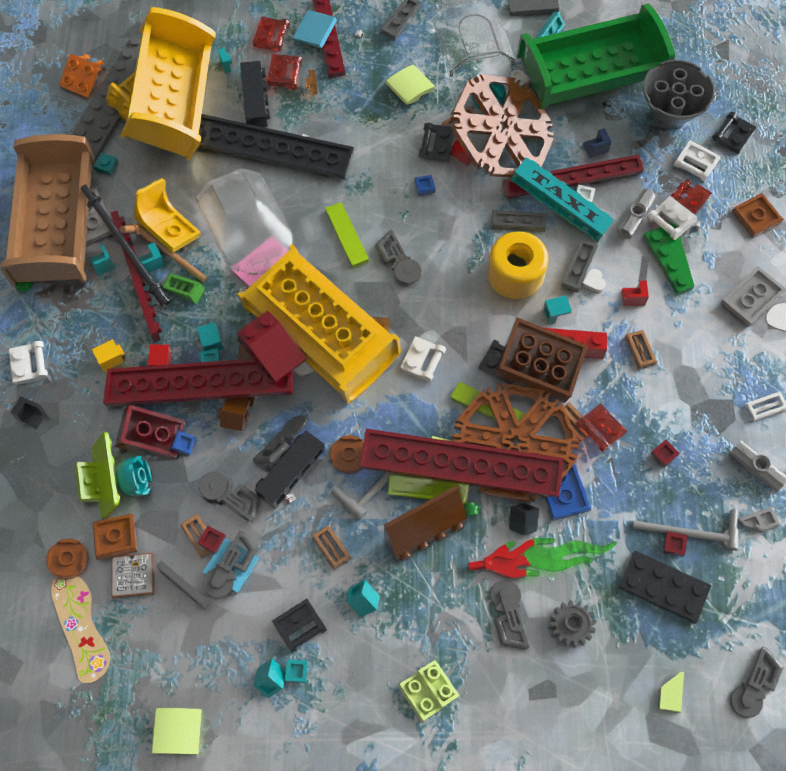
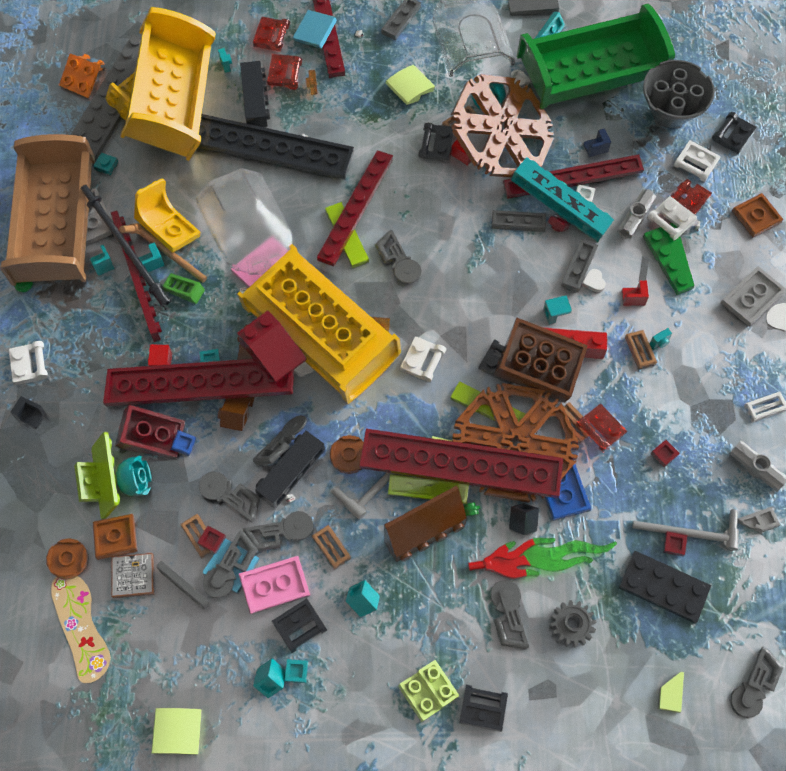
(108, 355): yellow brick -> none
(210, 337): teal panel -> none
(274, 584): none -> bright pink tile
(295, 526): none -> dark grey piece
(355, 208): none -> dark red plate
(424, 185): blue tile -> none
(483, 715): none -> black plate
(512, 280): yellow piece -> none
(558, 223): none -> dark red plate
(661, 339): none -> teal plate

